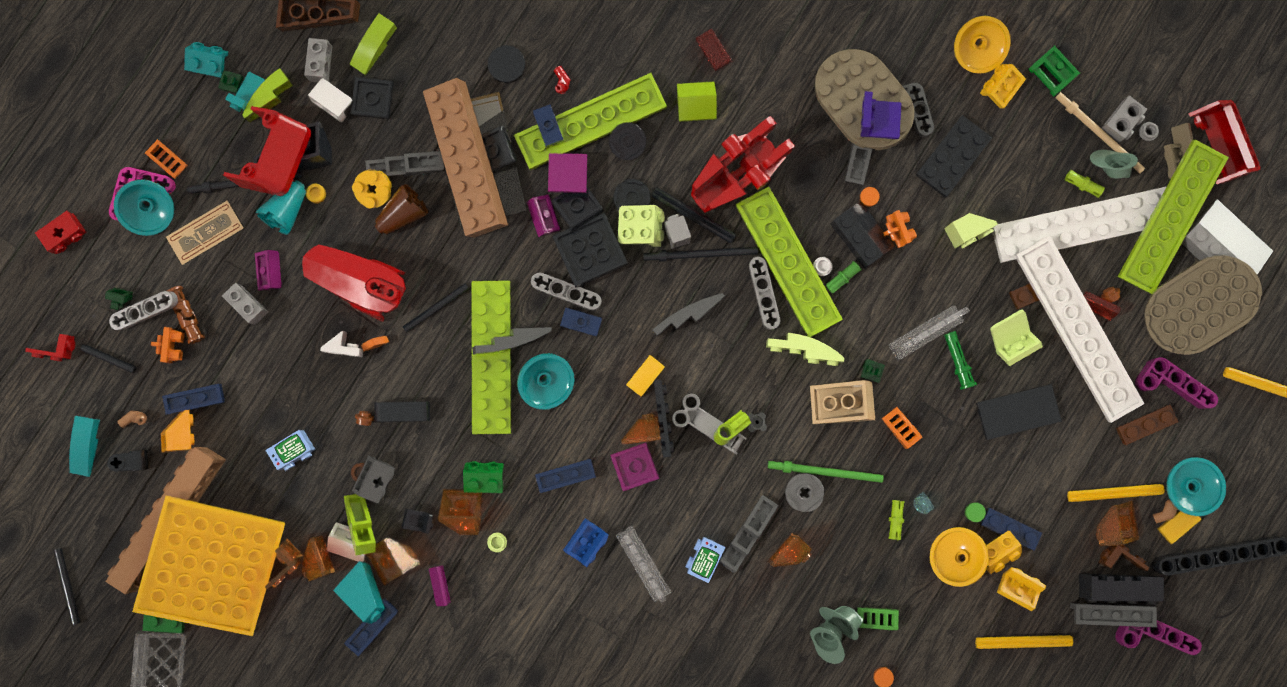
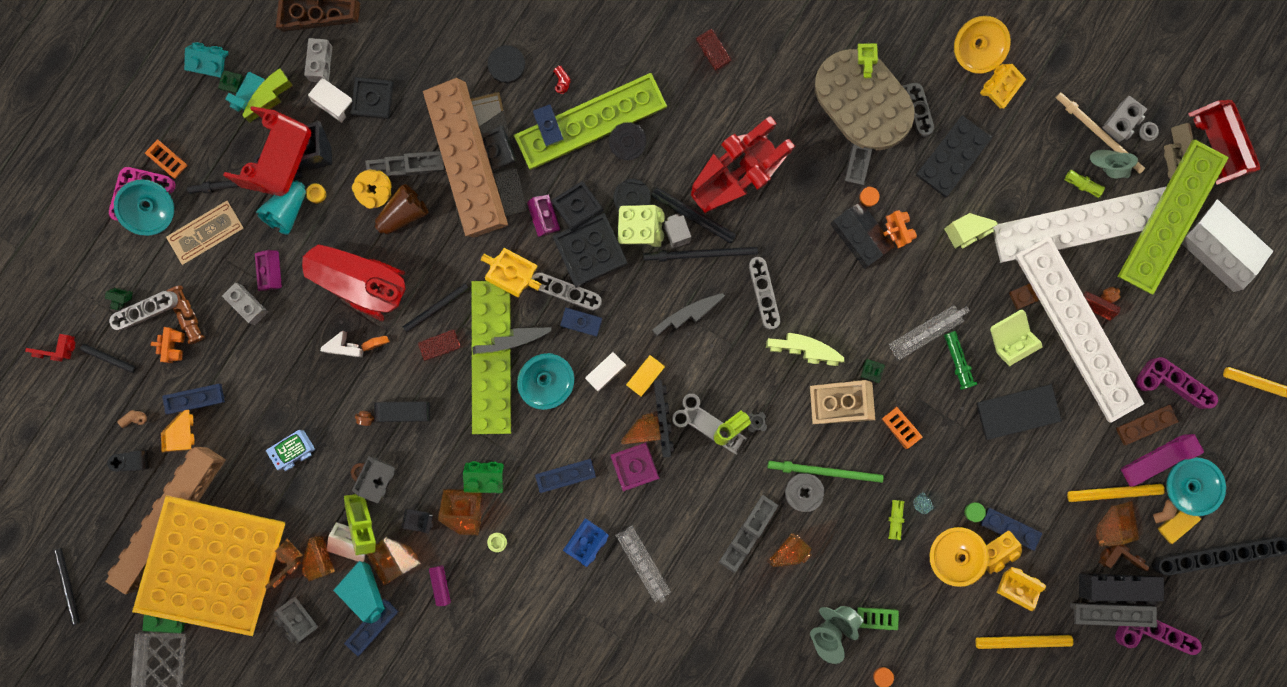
(61, 233): red brick -> none
(83, 445): teal slope -> none
(295, 621): none -> dark grey bracket
(372, 44): lime slope -> none
(439, 345): none -> clear red tile
(511, 272): none -> yellow plate
(567, 173): magenta tile -> none
(605, 371): none -> white panel
(697, 101): lime slope -> none
(705, 559): brick -> none
(788, 262): lime plate -> none
(822, 266): white plate -> none
(843, 277): bright green axle -> none
(867, 55): none -> lime plate
(880, 118): dark purple bracket -> none
(1058, 66): green plate -> none
(1160, 459): none -> magenta beam
(1203, 304): dark tan plate -> none

